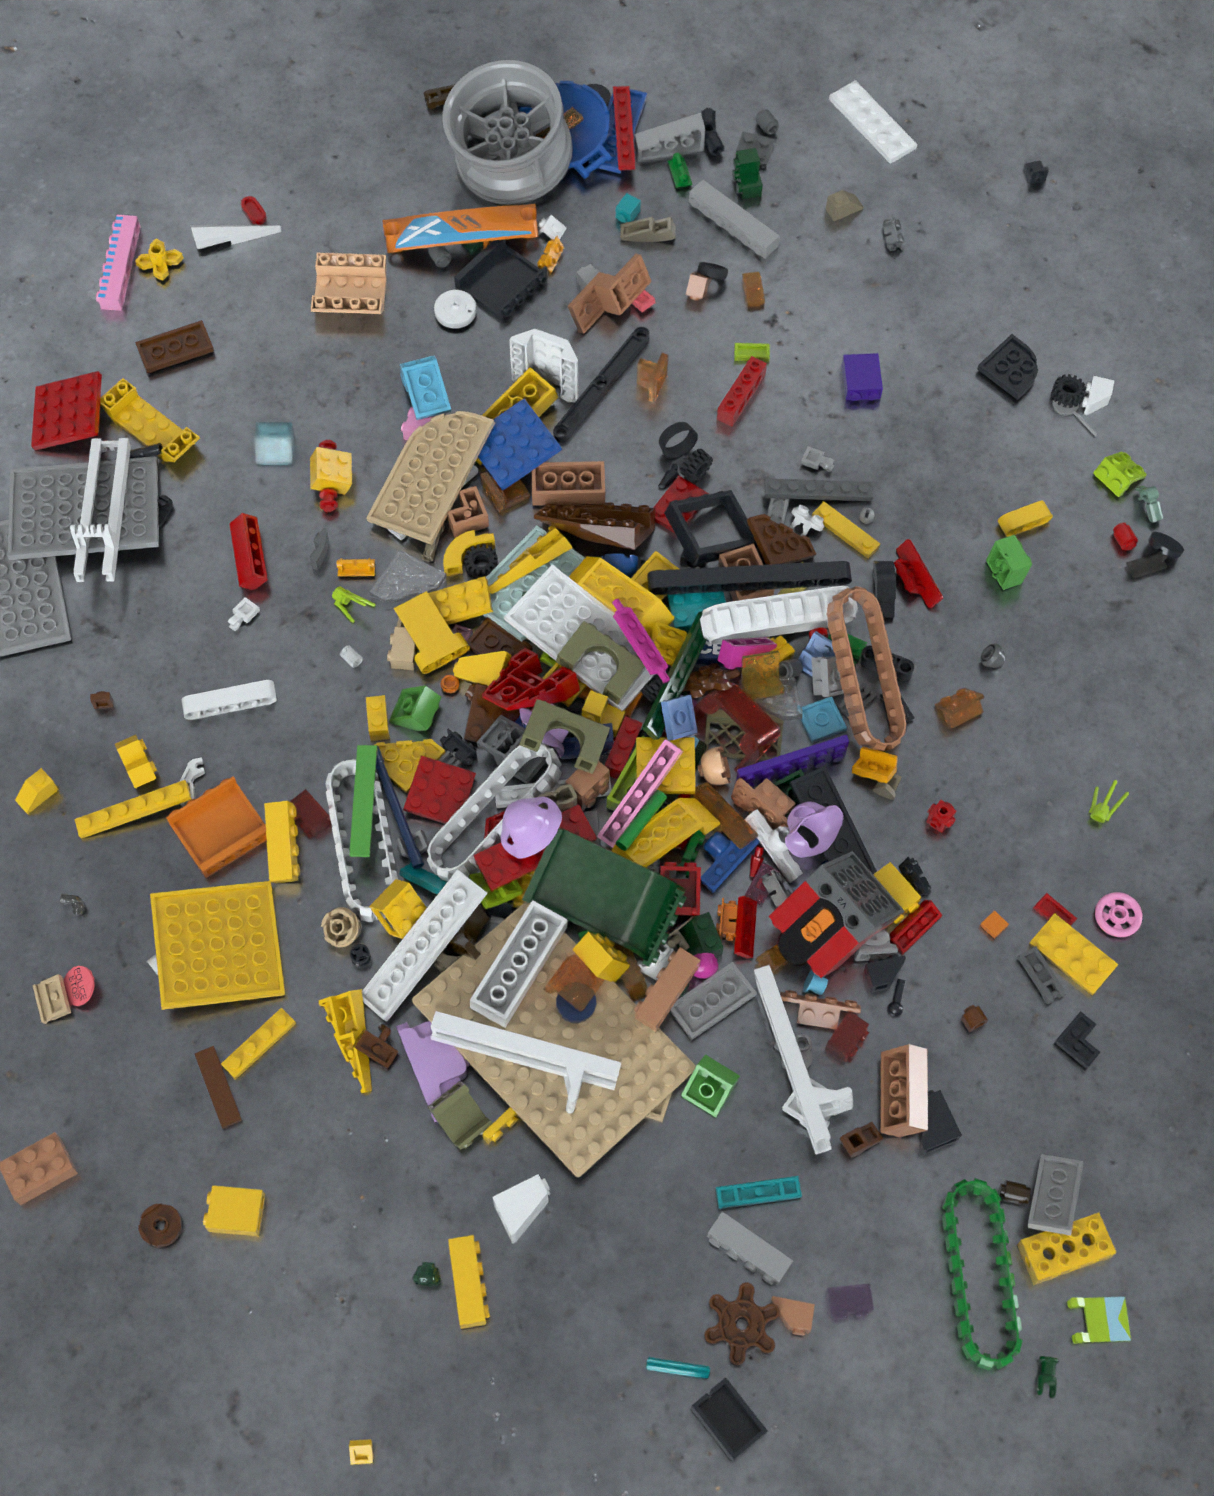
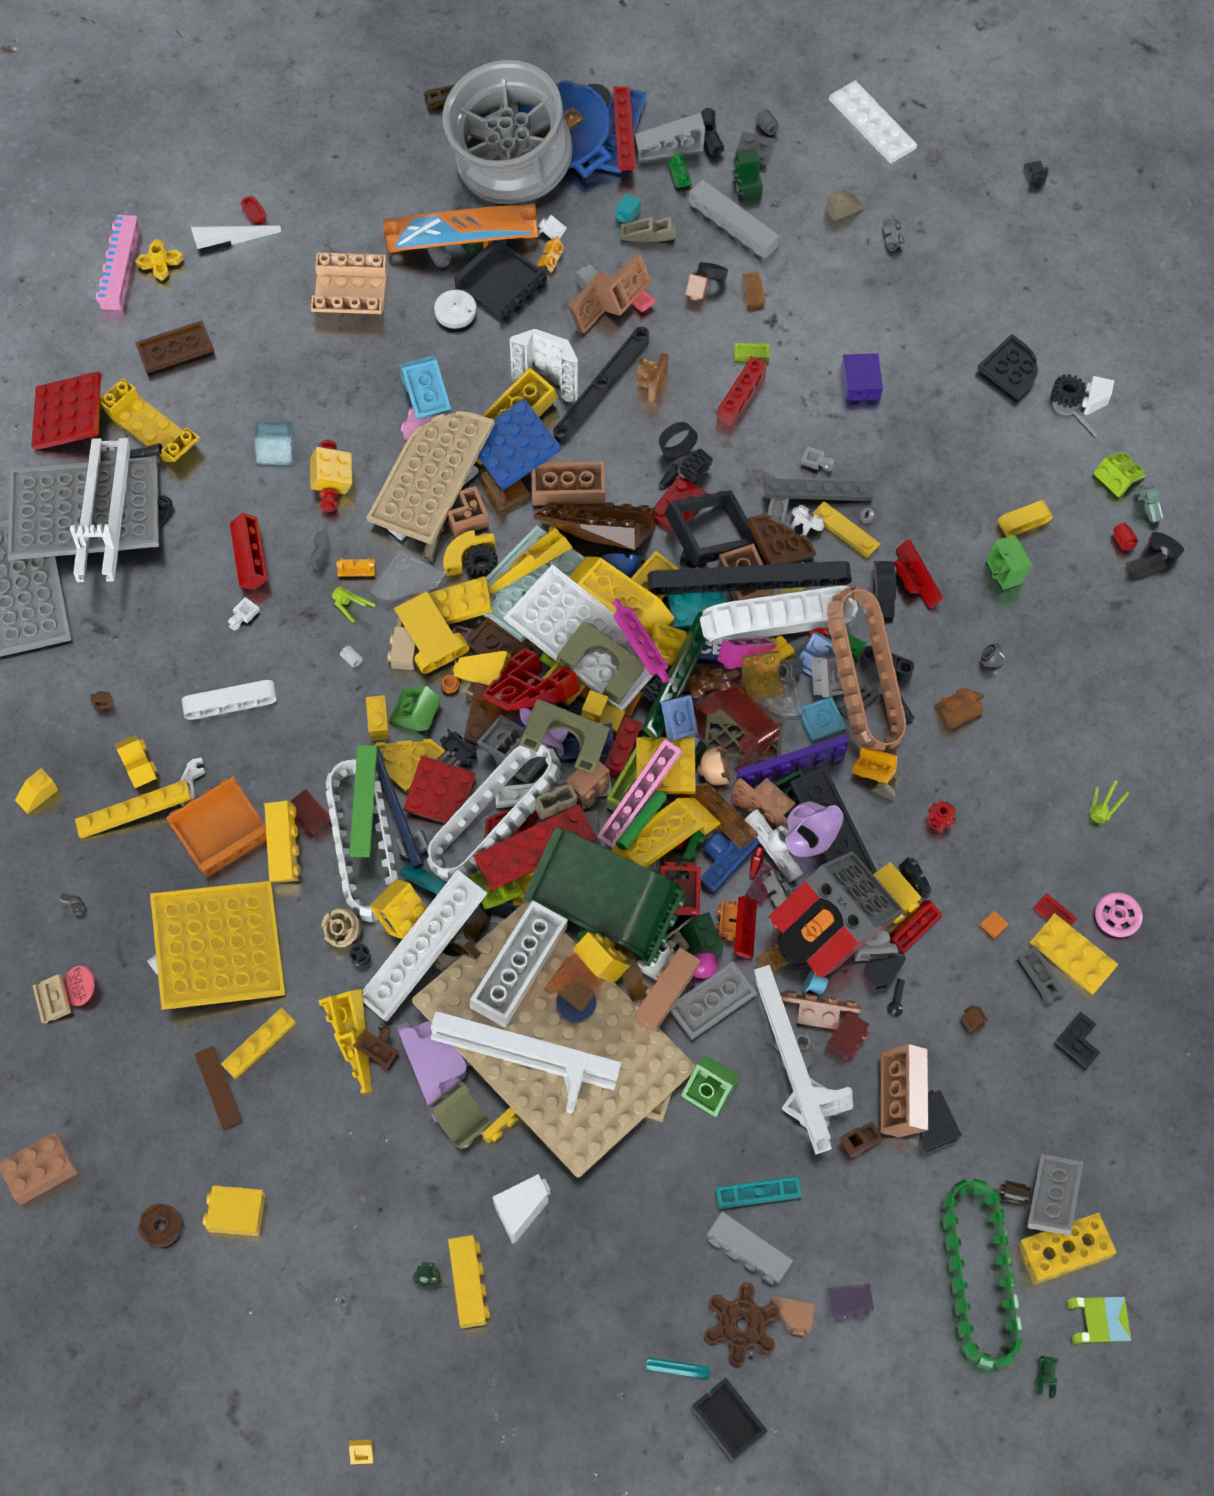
(529, 826): lavender piece -> none

